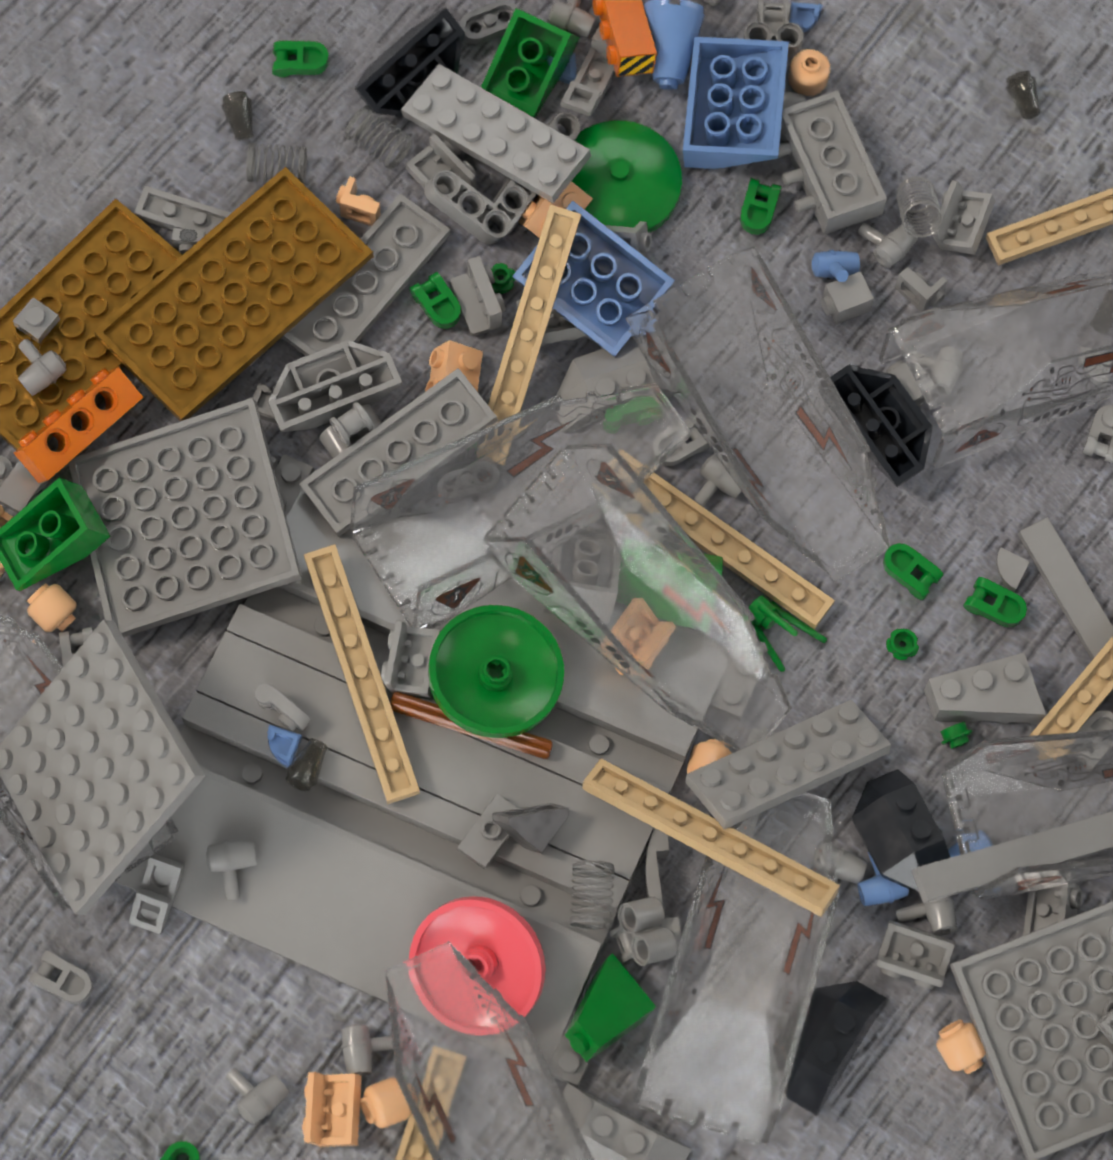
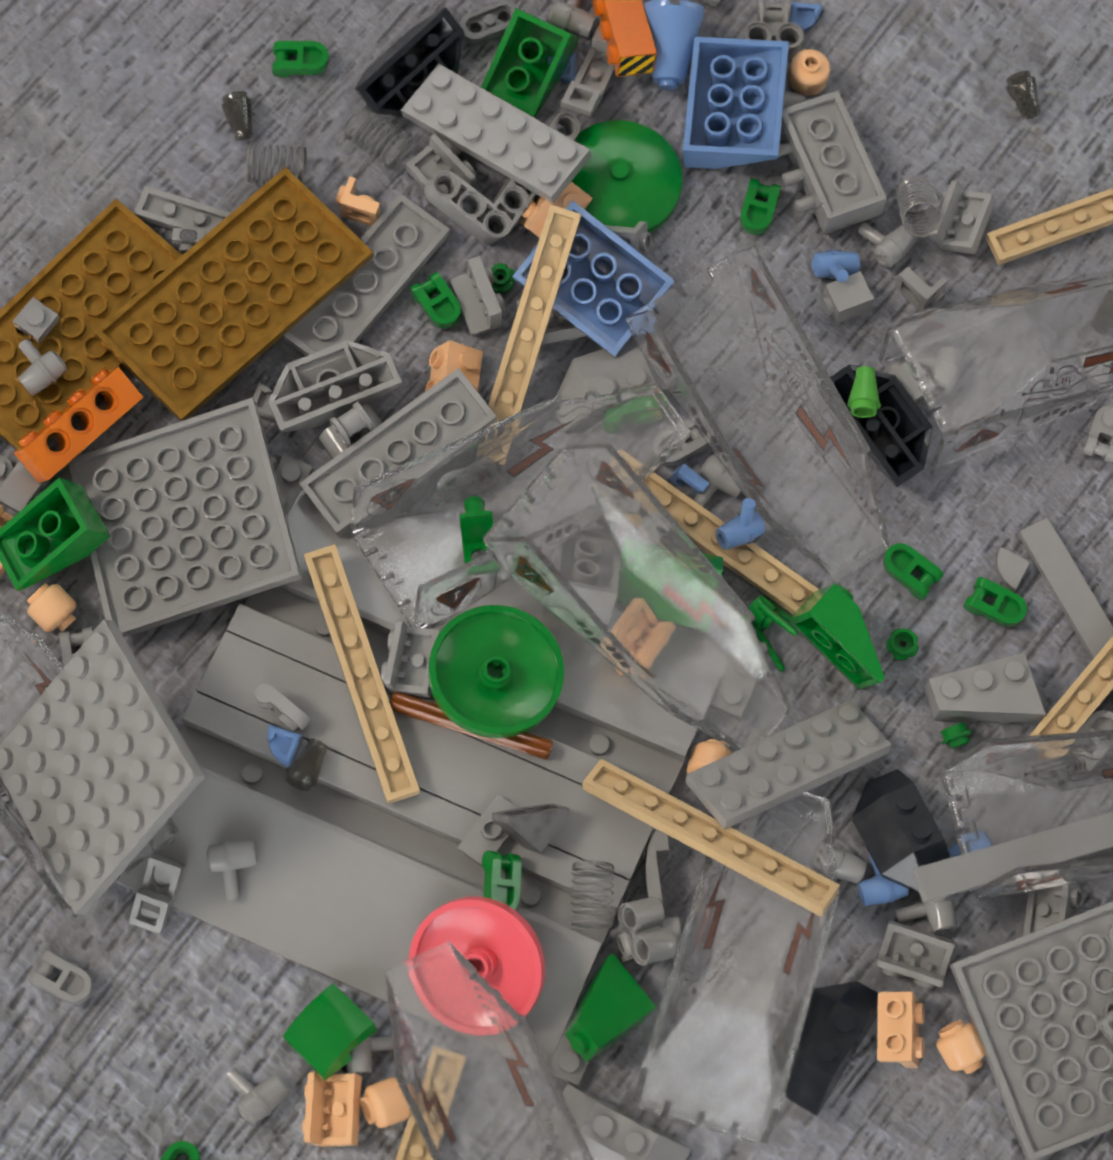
(329, 1031): none -> green slope
(474, 526): none -> green bracket
(499, 889): none -> green plate
(685, 475): none -> medium blue tile
(742, 528): none -> medium blue piece
(840, 634): none -> green slope
(864, 394): none -> bright green cone
(899, 1028): none -> light nougat bracket

